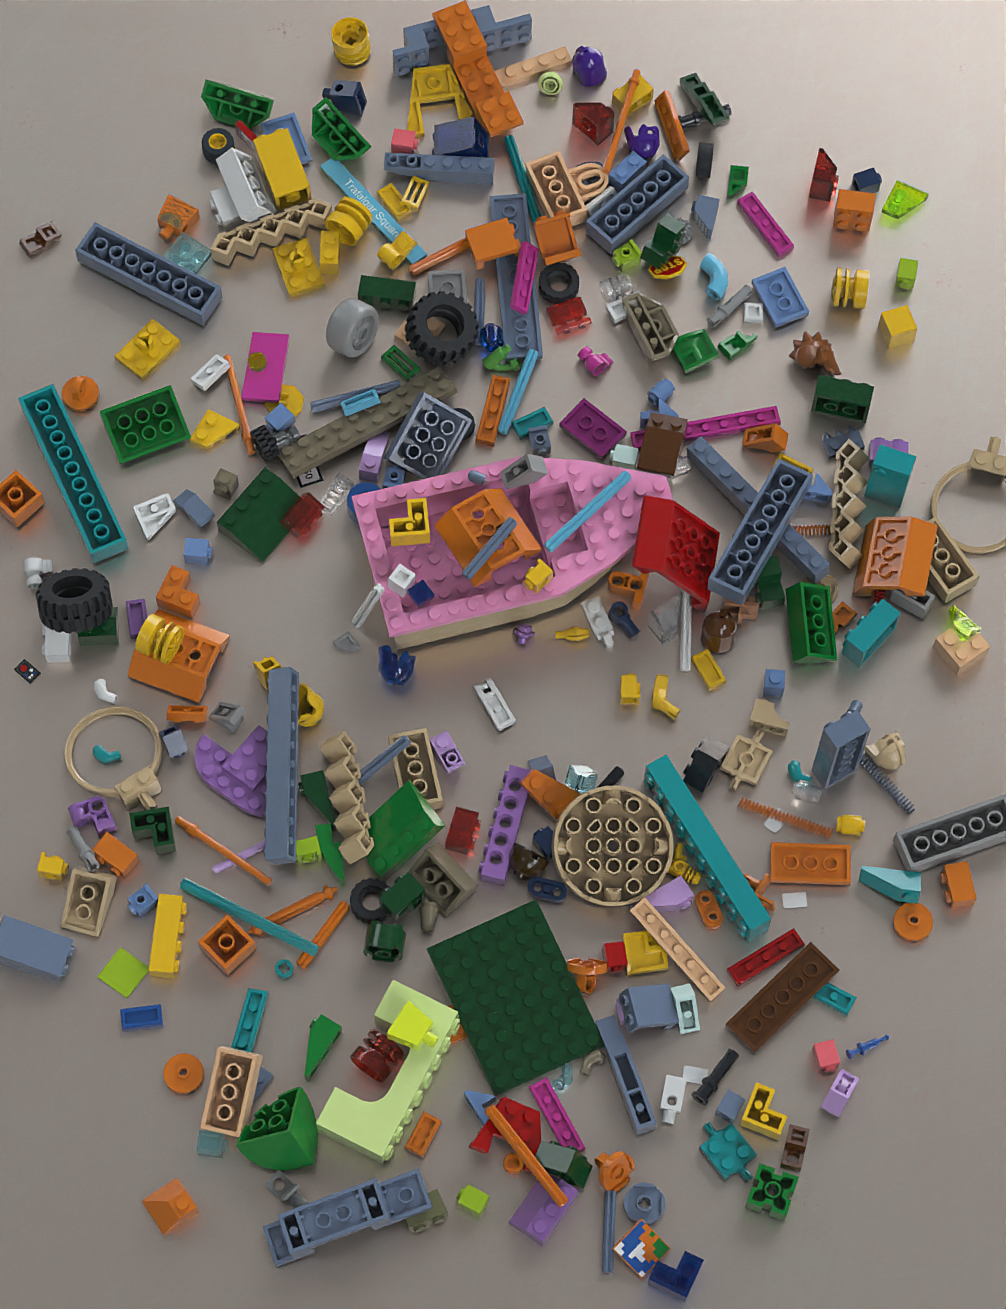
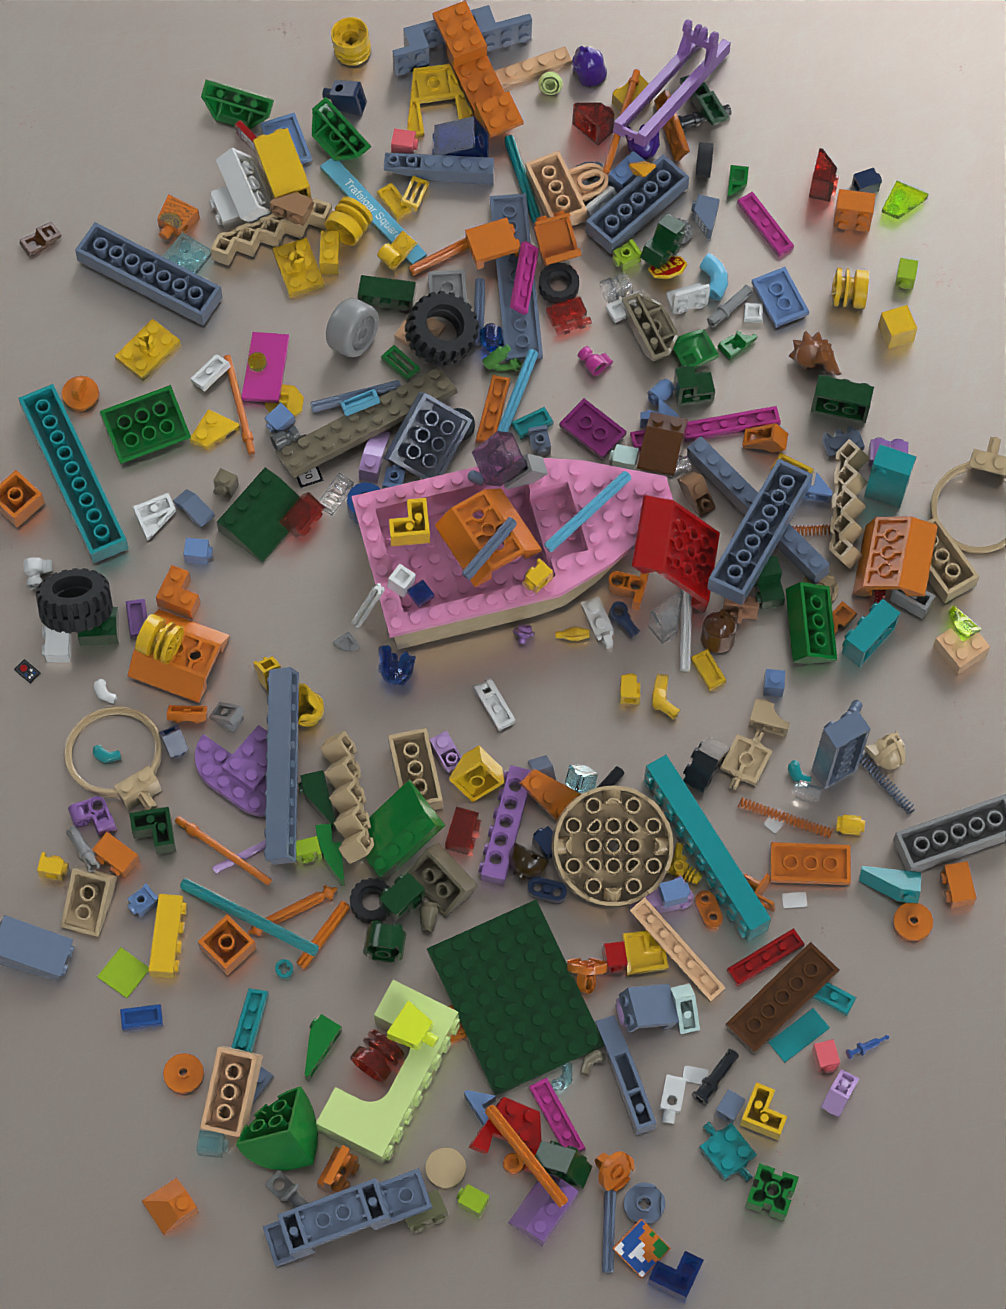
(216, 143): black wheel -> none
(264, 443): black tyre -> none
(293, 207): none -> medium nougat slope
(330, 1178): none -> orange brick
(383, 758): sand blue axle -> none
(423, 1134): orange plate -> none
(445, 1168): none -> tan tile
(477, 774): none -> yellow slope
(499, 458): none -> clear purple brick
(641, 168): none -> light orange slope
(674, 892): none -> medium blue brick
(688, 297): none -> white bracket
(689, 45): none -> medium lavender piece
(692, 387): none -> dark green brick
(696, 492): none -> medium nougat slope
(794, 1148): reddish brown slope -> none
(799, 1035): none -> teal sticker

